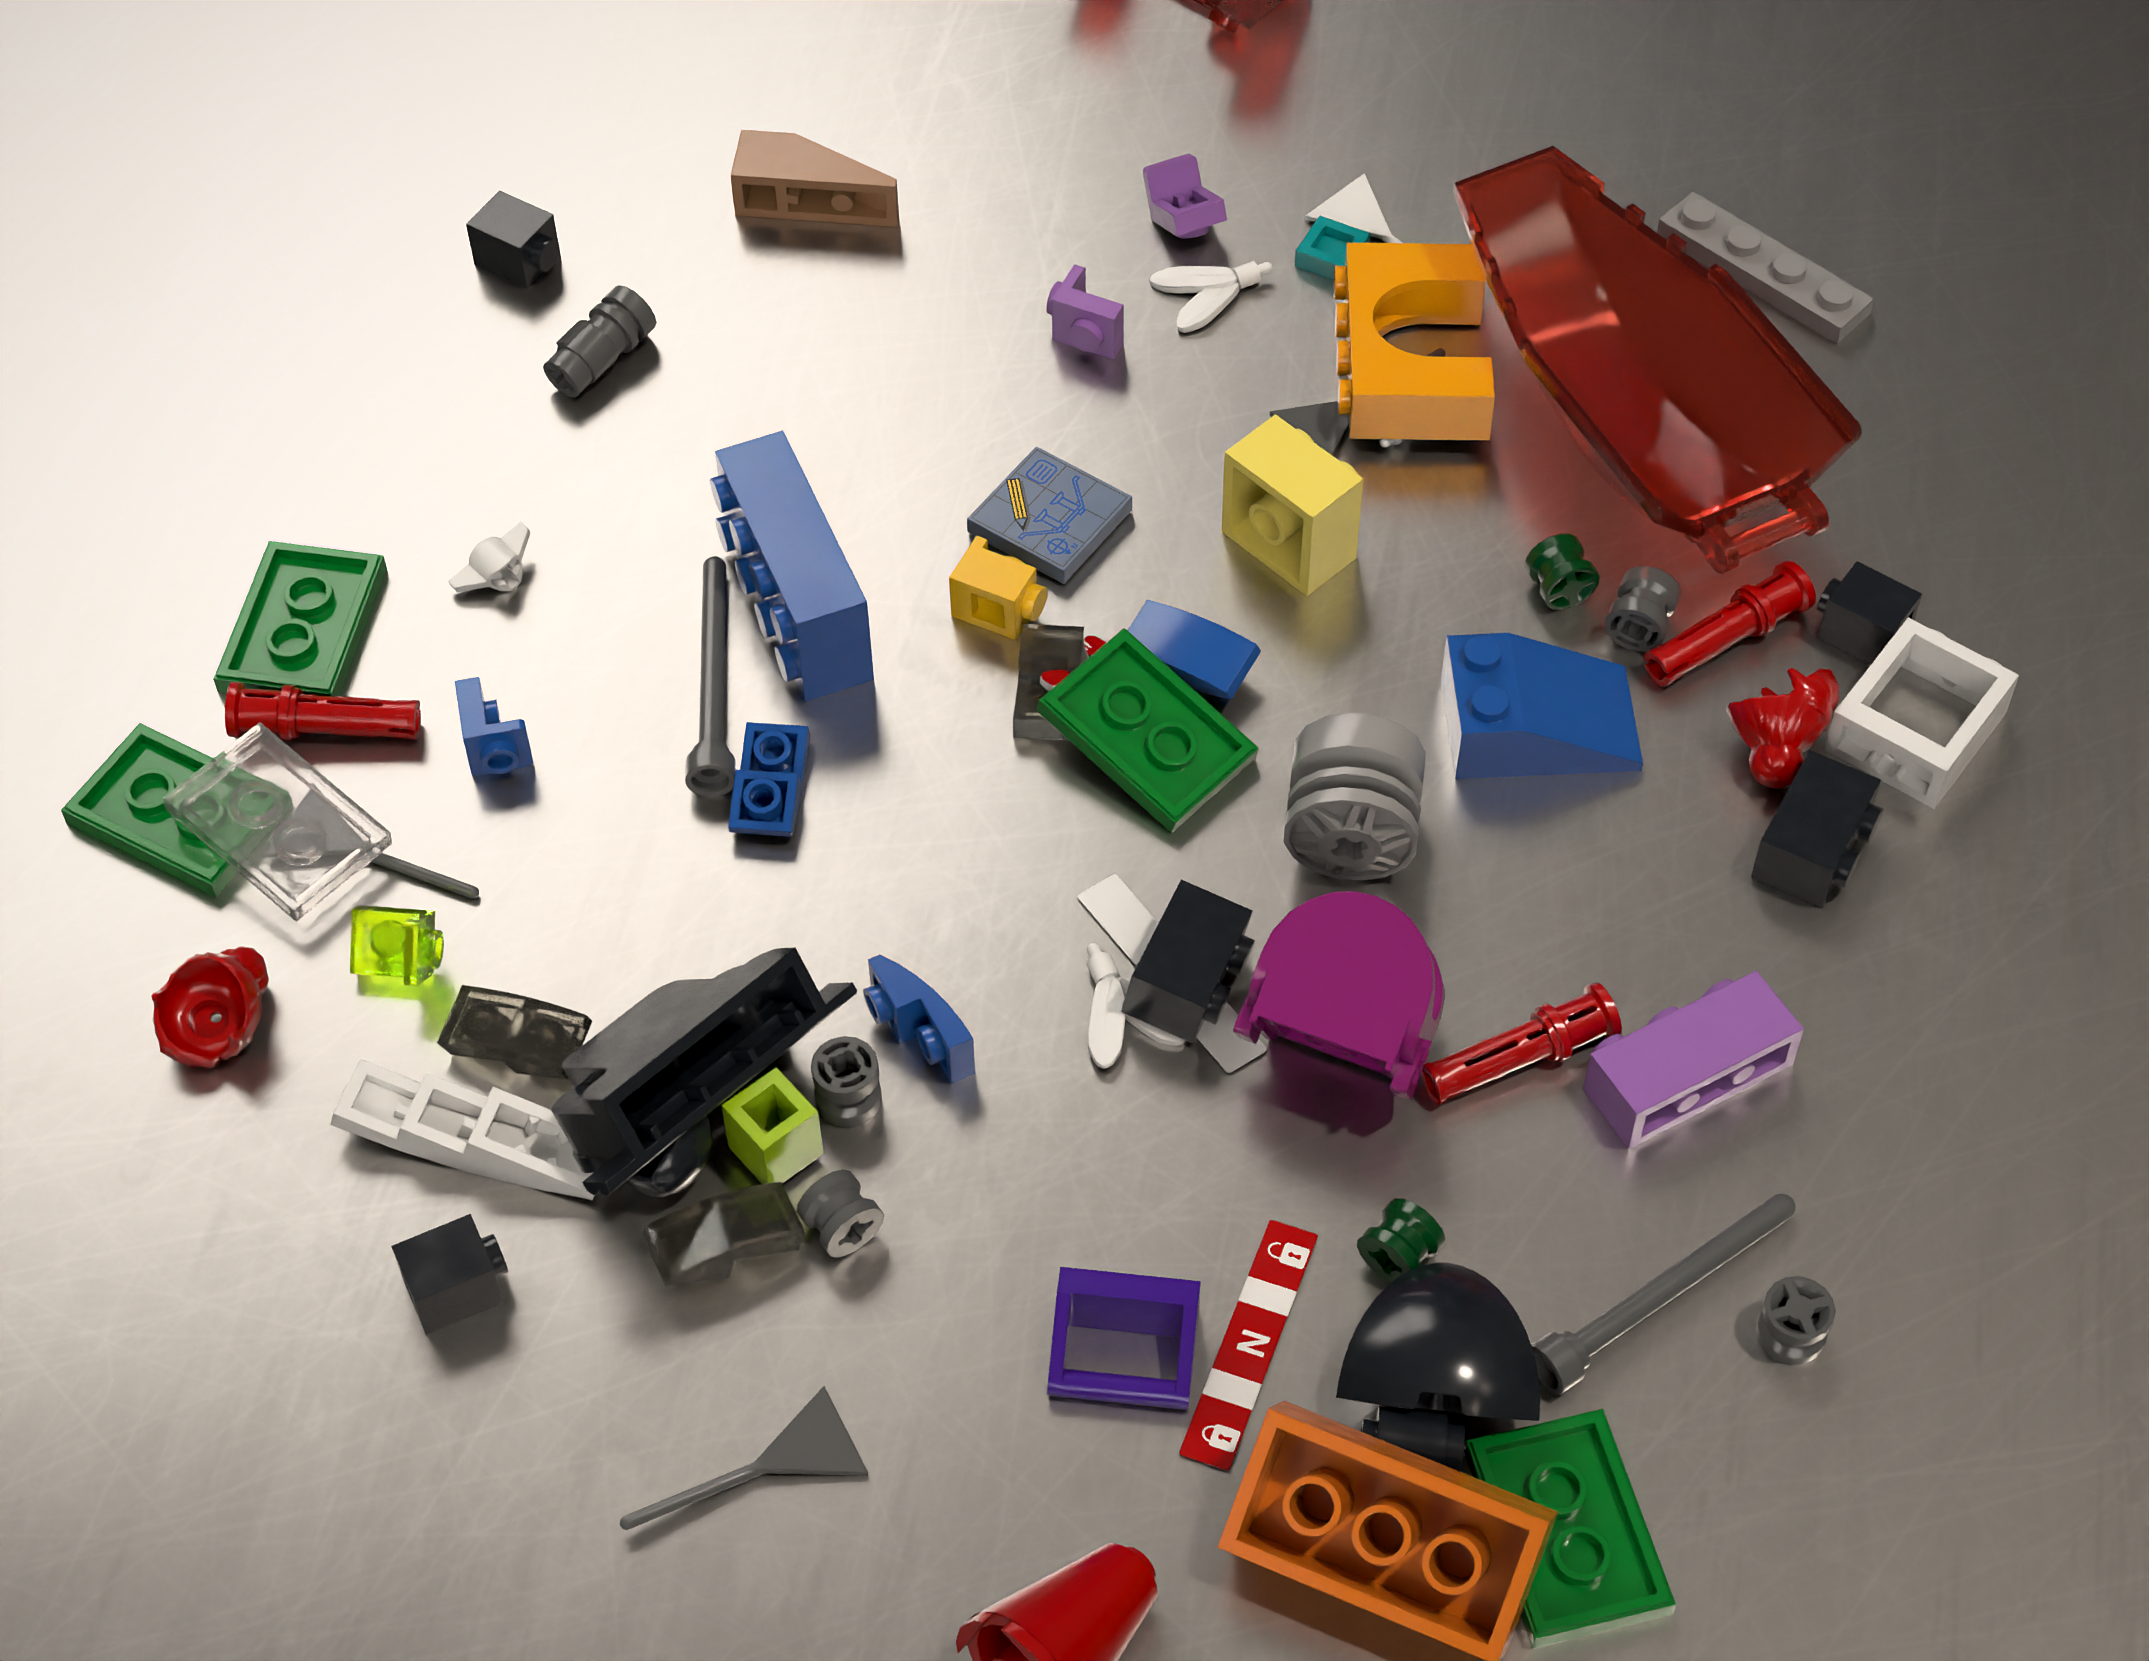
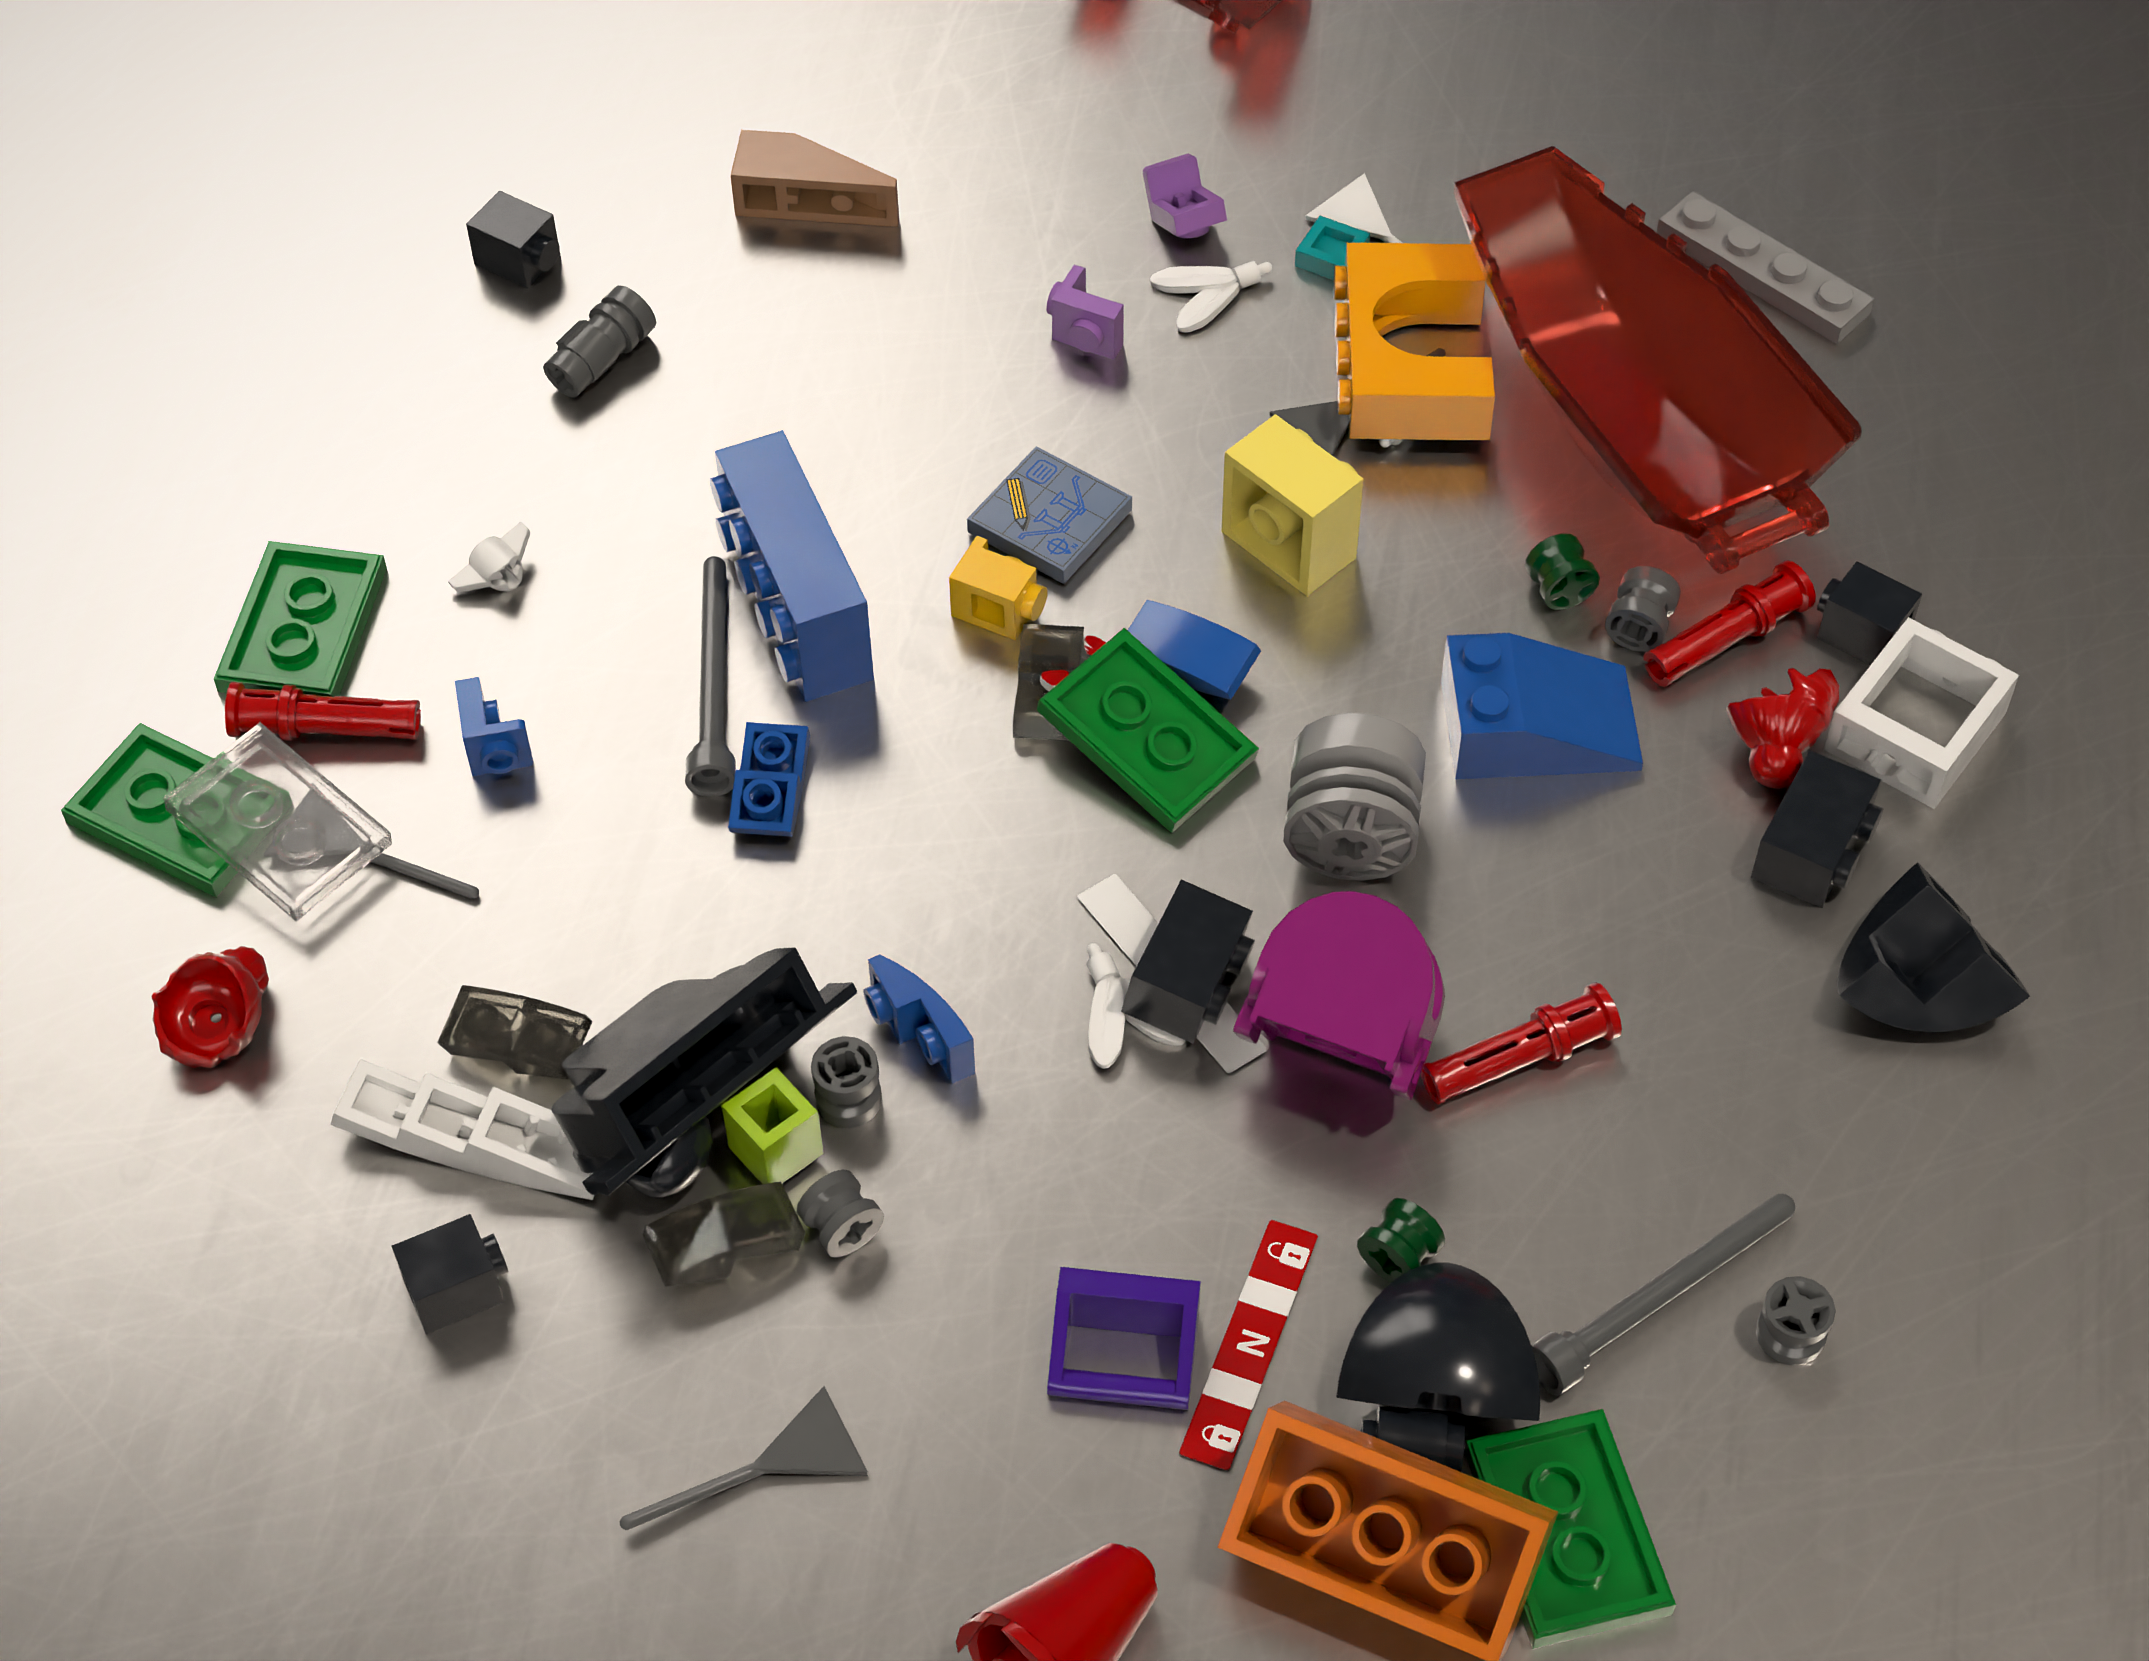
(395, 943): clear neon green bracket -> none
(1691, 1058): medium lavender brick -> none
(1925, 963): none -> black brick

